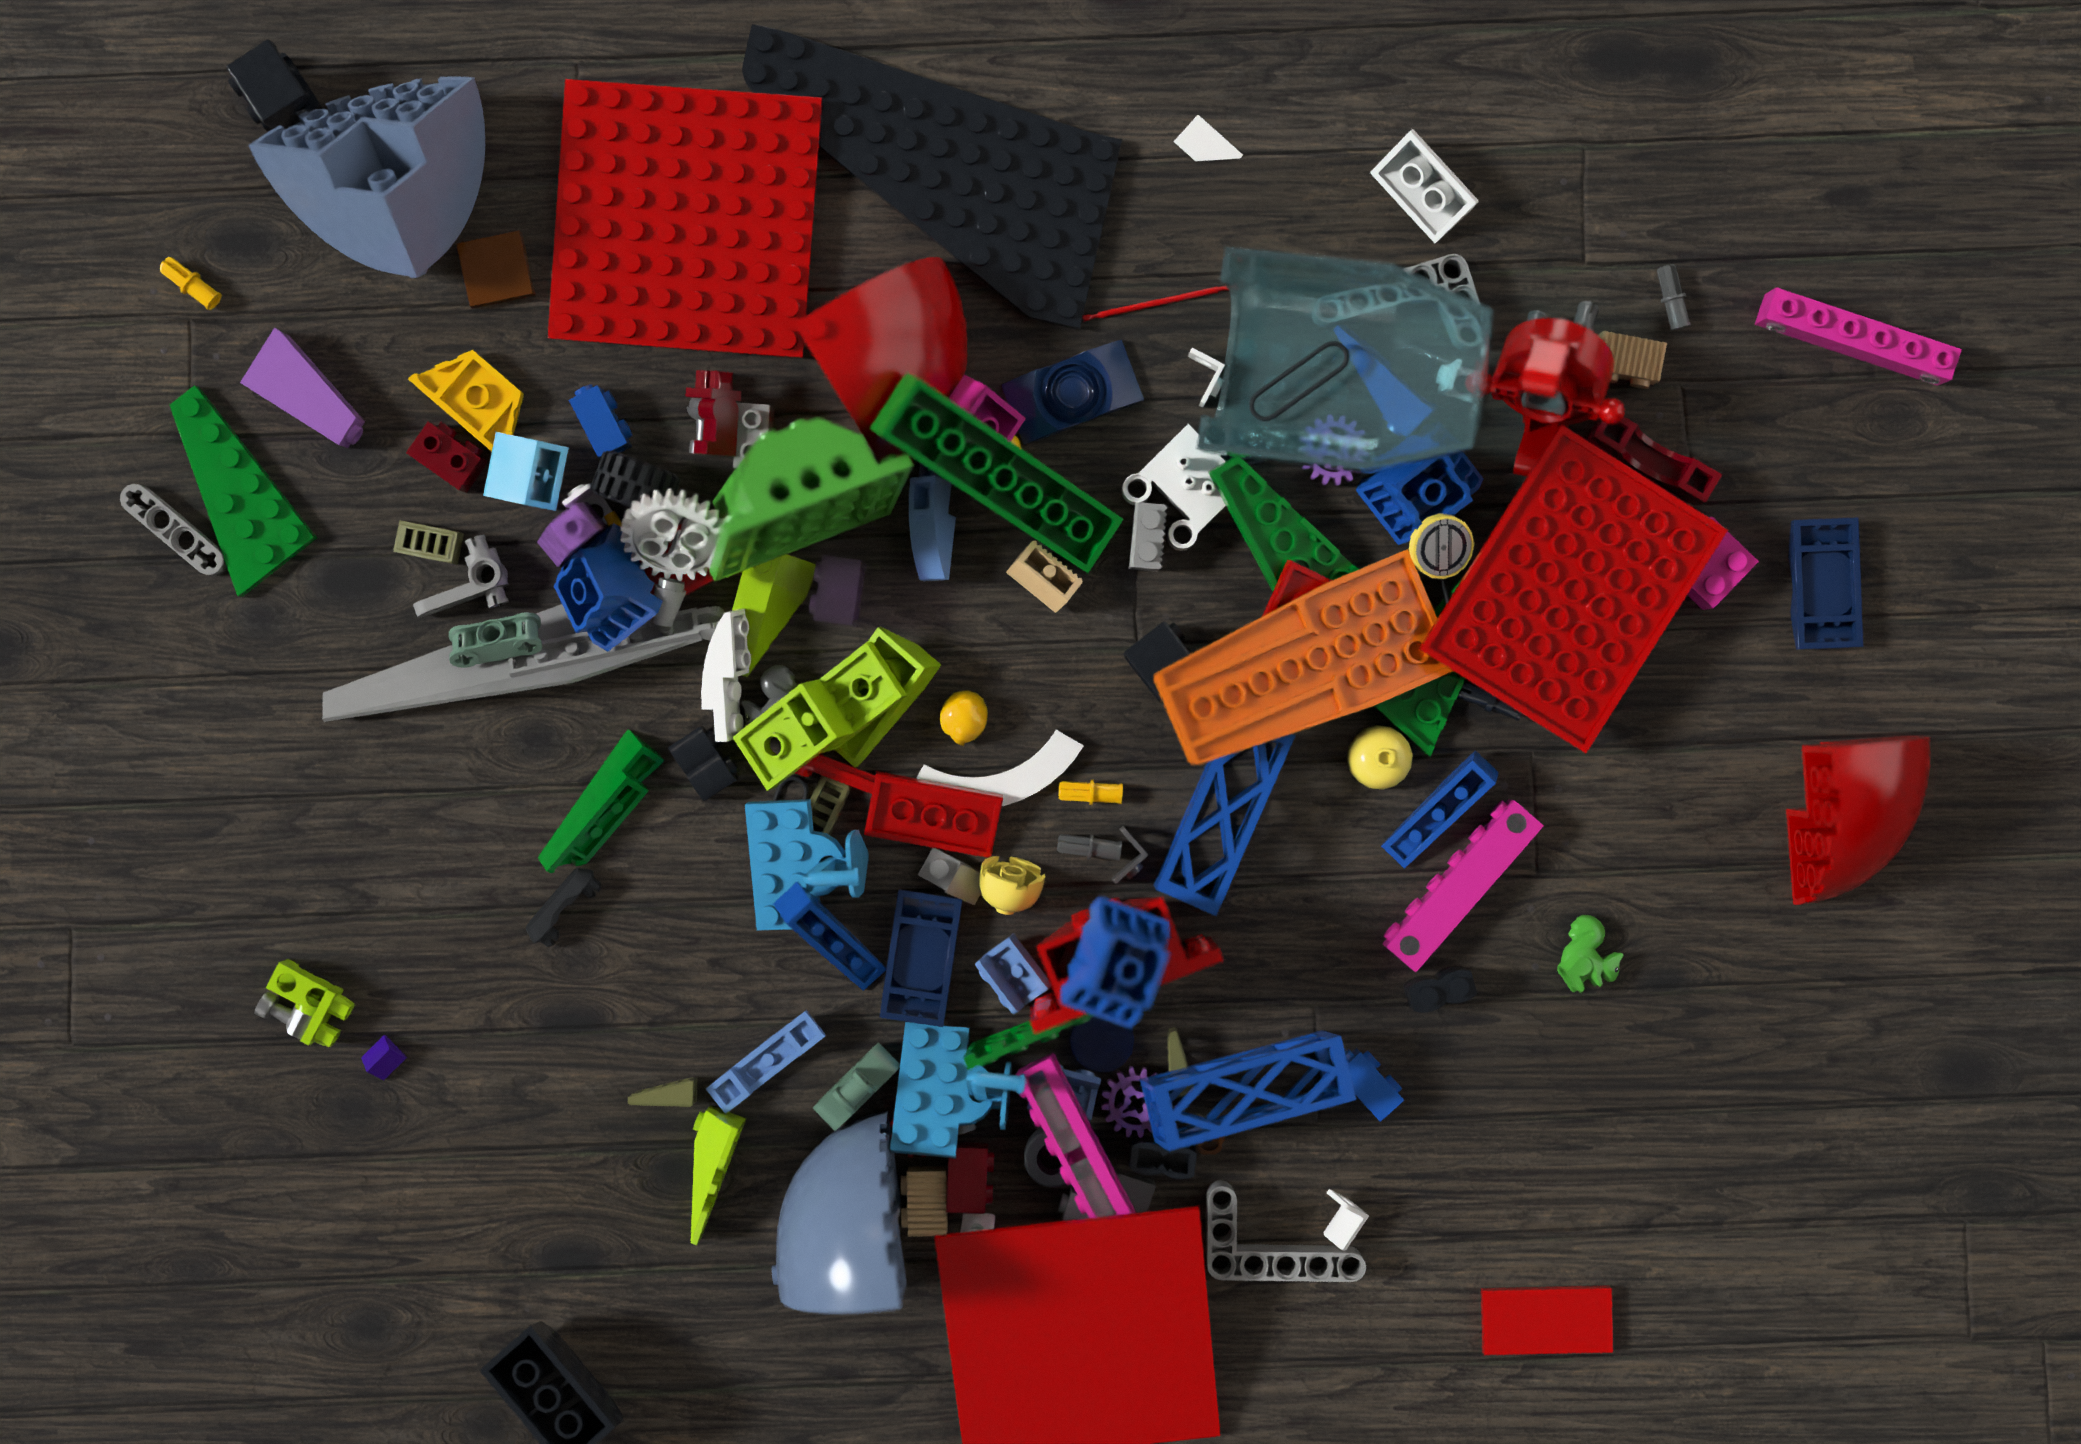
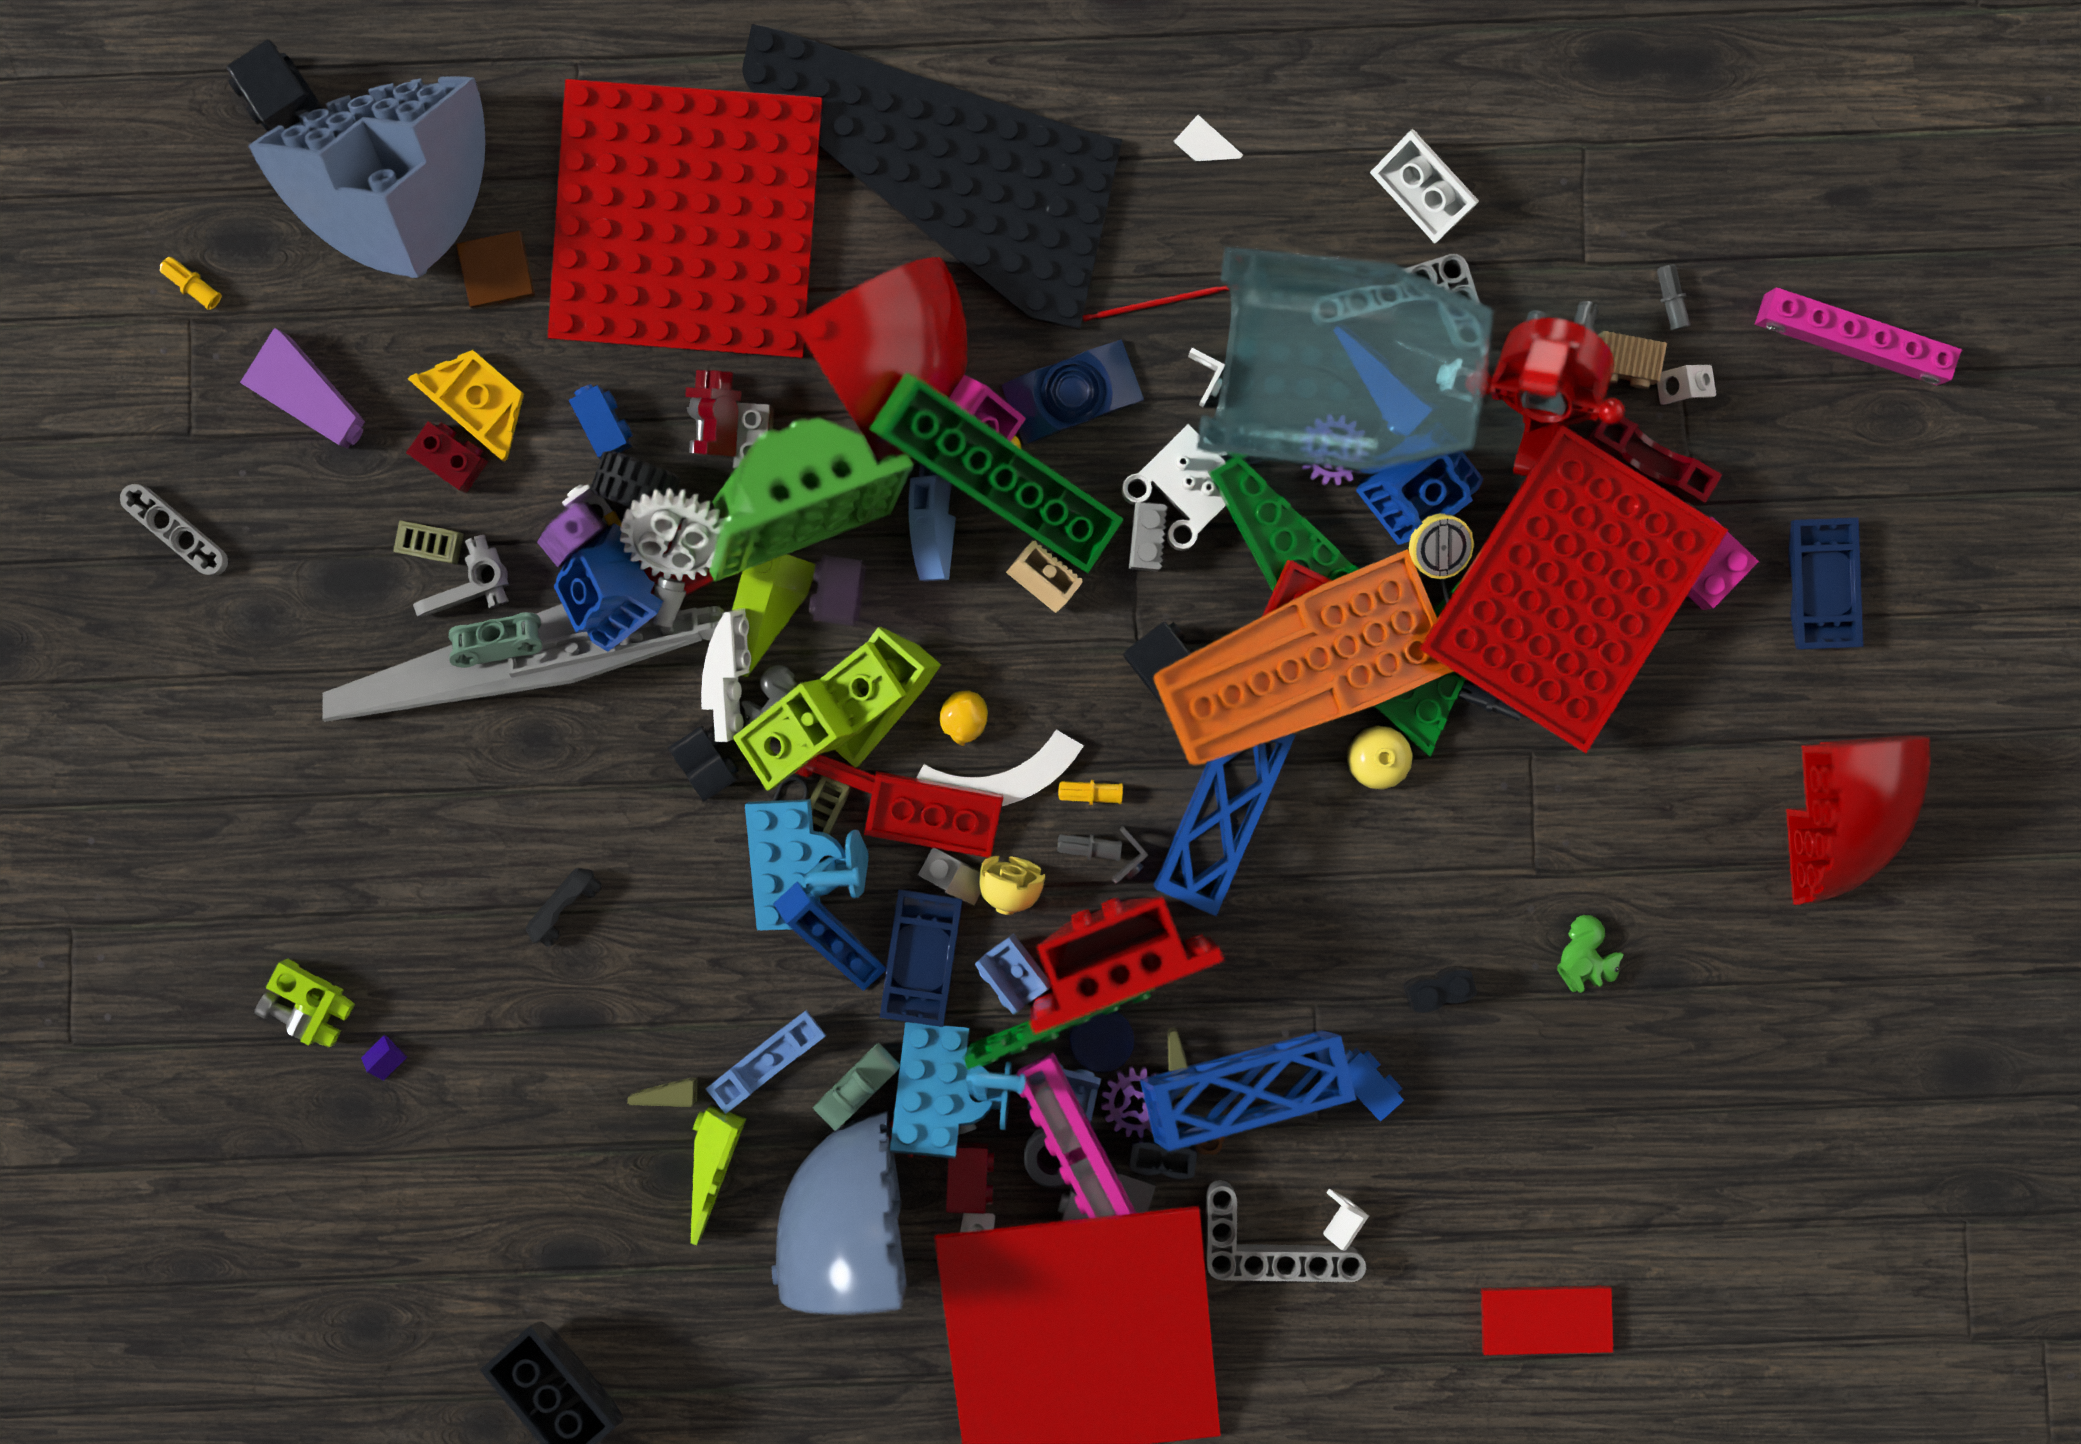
(246, 508): green wing -> none
(525, 471): medium azure slope -> none
(603, 804): green wedge -> none
(925, 1201): tan brick -> none
(1117, 963): blue slope -> none
(1305, 393): black piece -> none
(1441, 808): blue slope -> none
(1462, 884): dark pink piece -> none
(1694, 382): none -> white bracket

